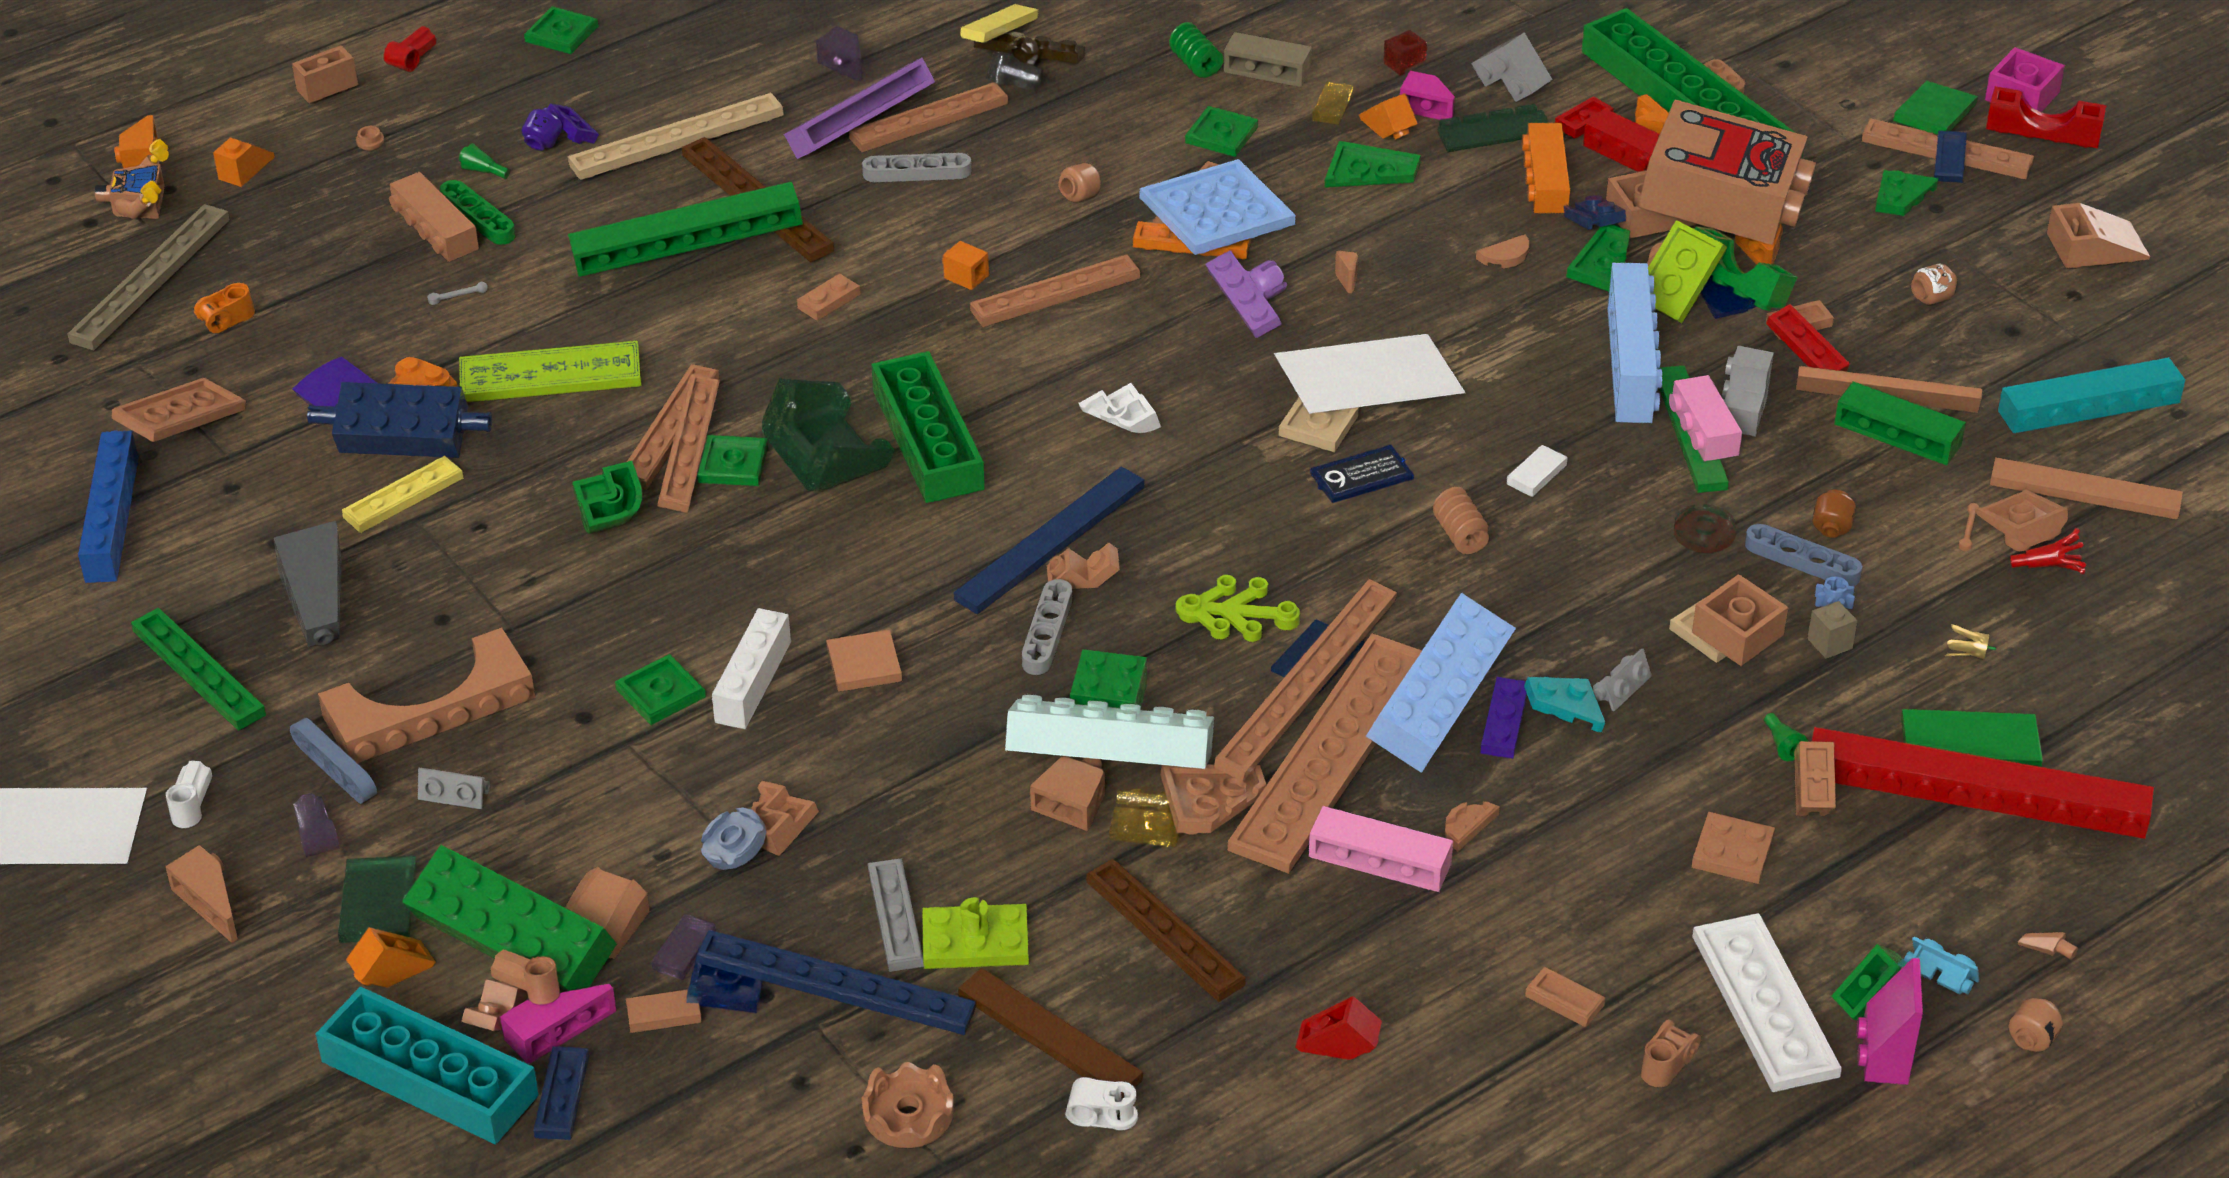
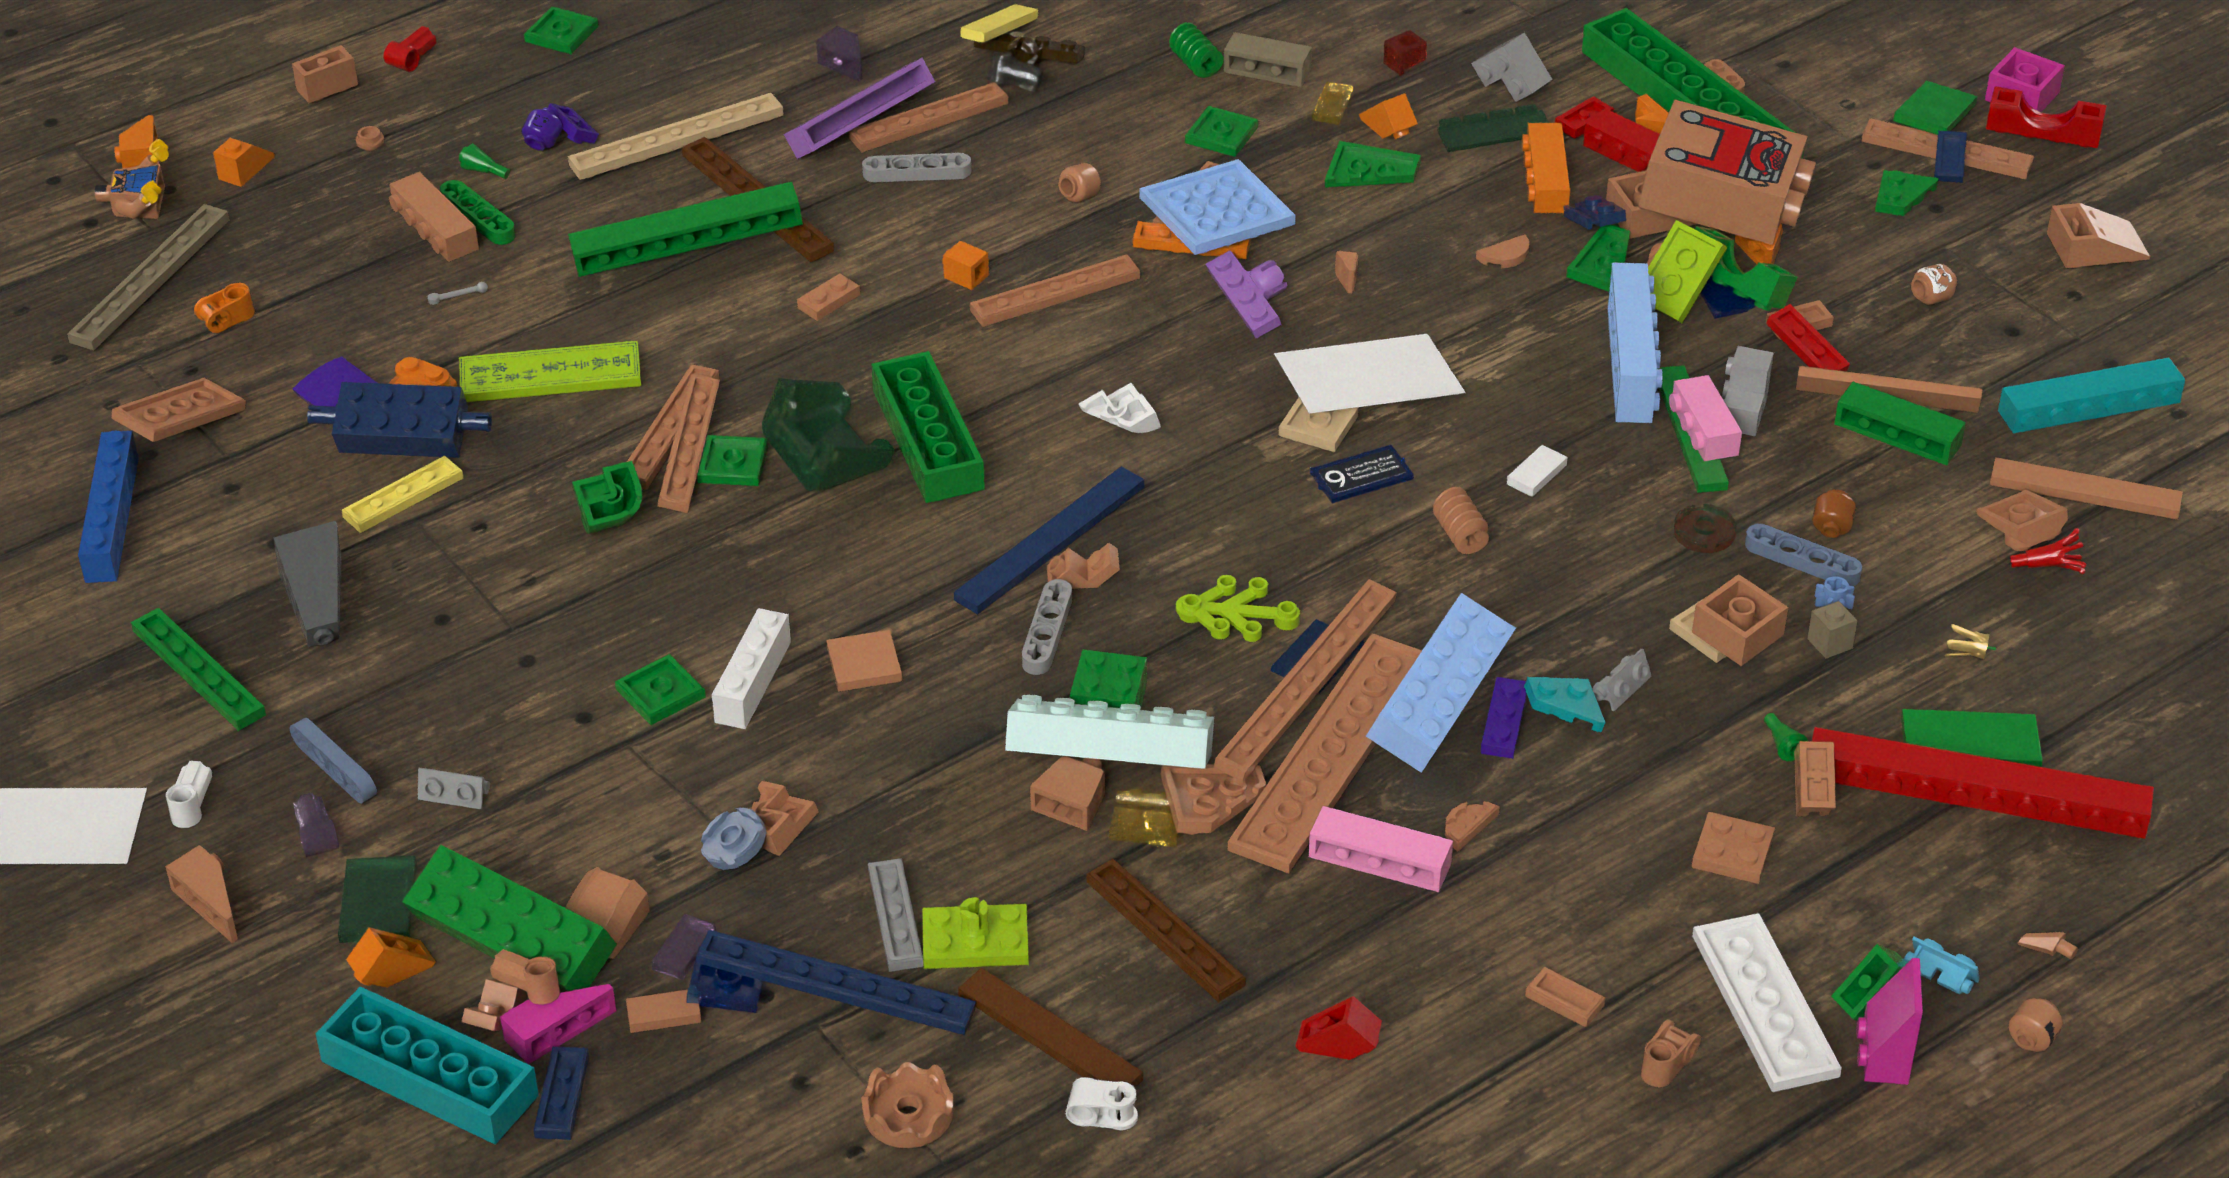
(373, 728): nougat arch -> none
(1428, 96): dark pink slope -> none
(1965, 544): nougat hinge -> none

